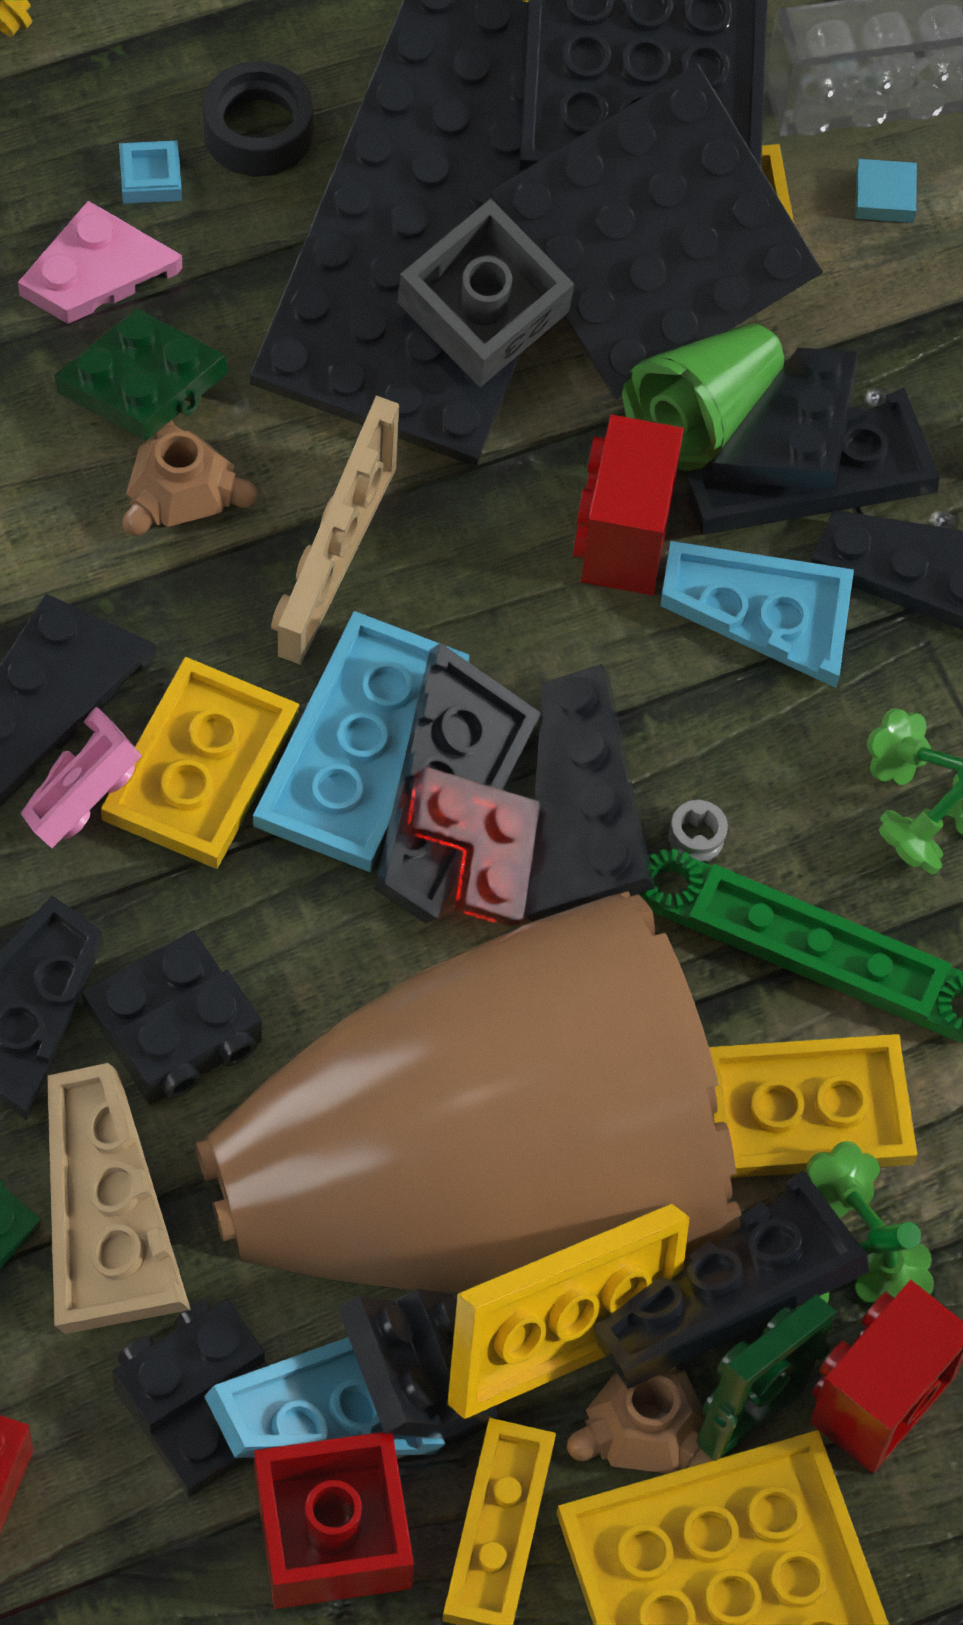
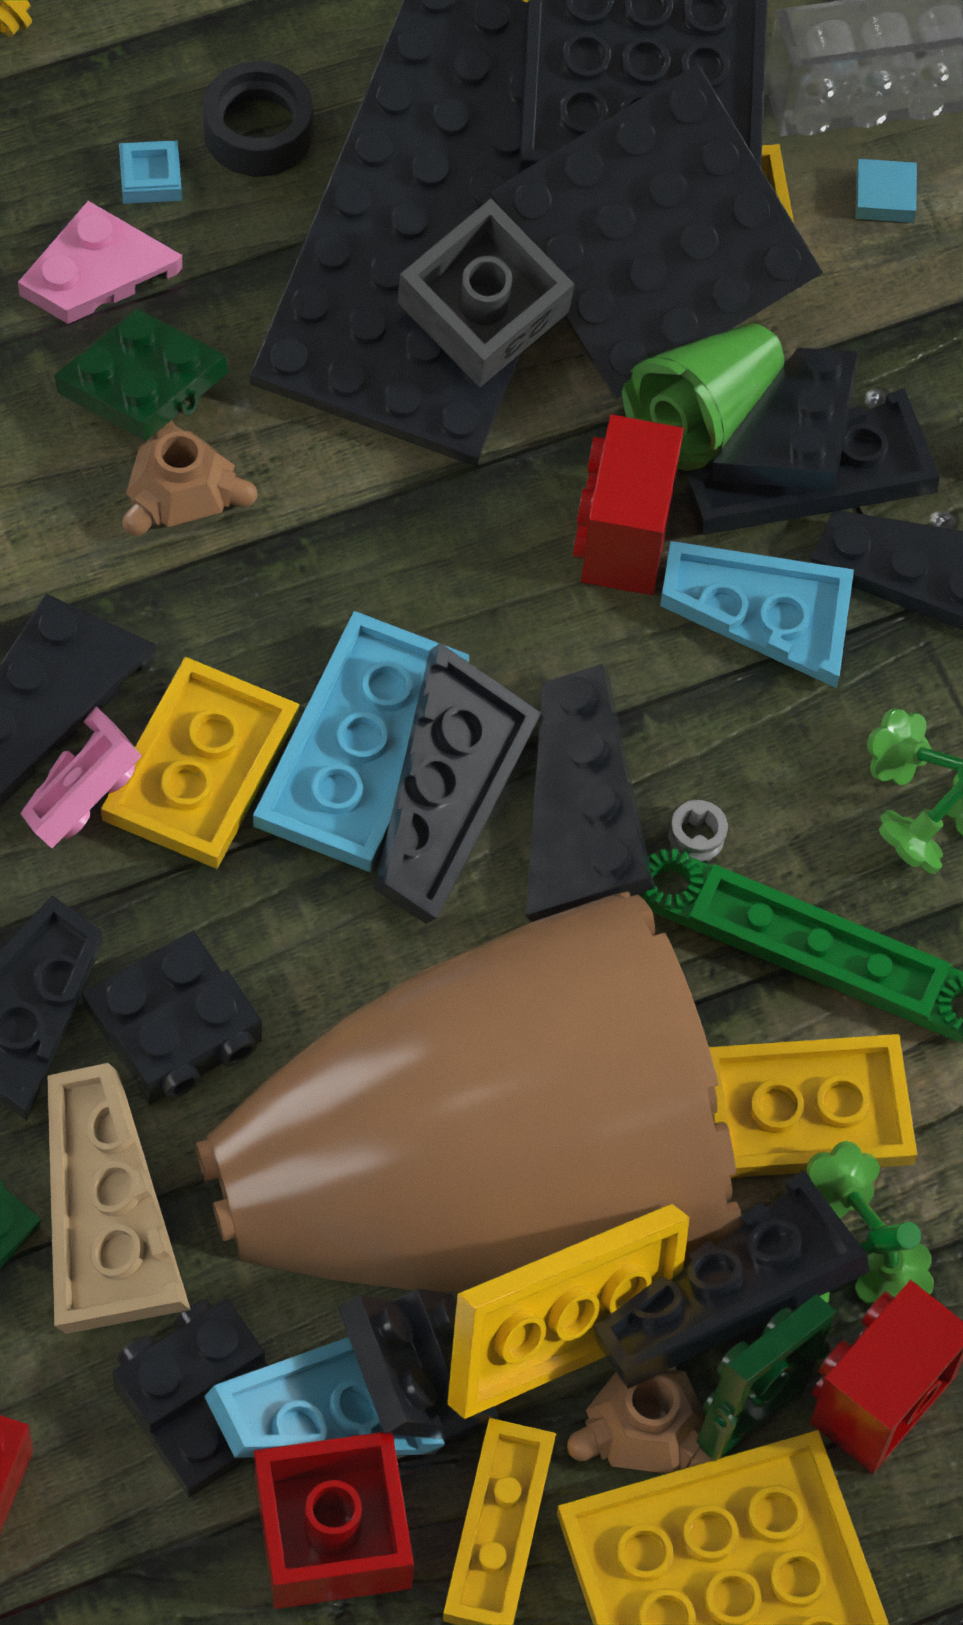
(340, 531): tan wing -> none
(493, 832): clear red plate -> none

